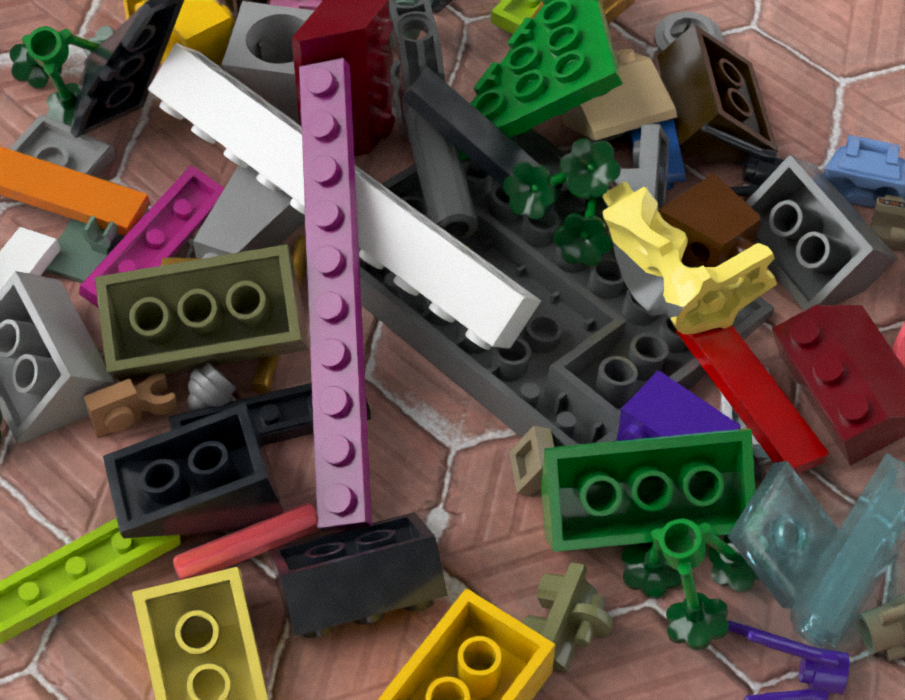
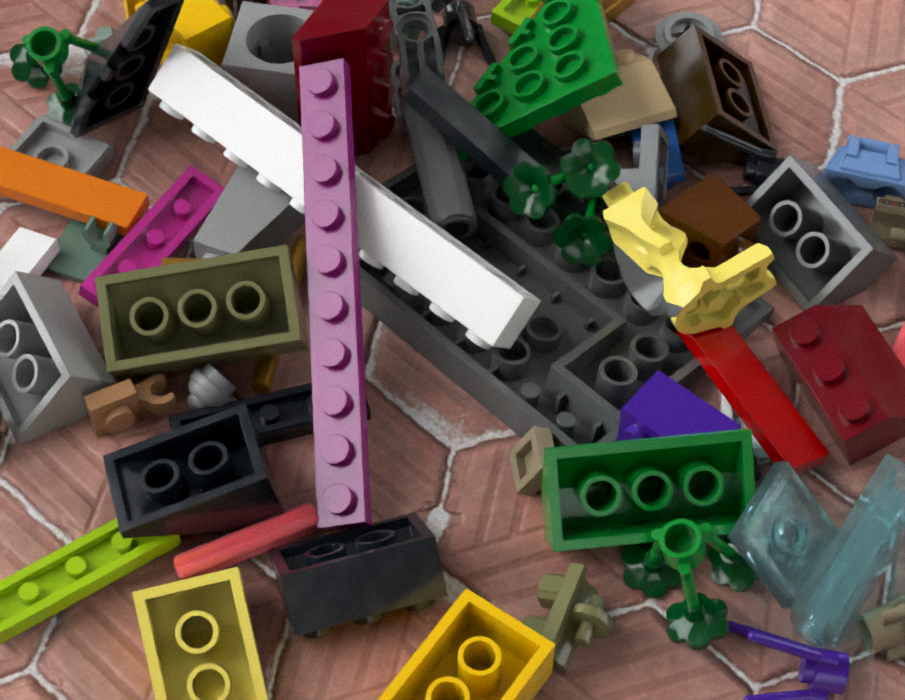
(462, 29): none -> black plant

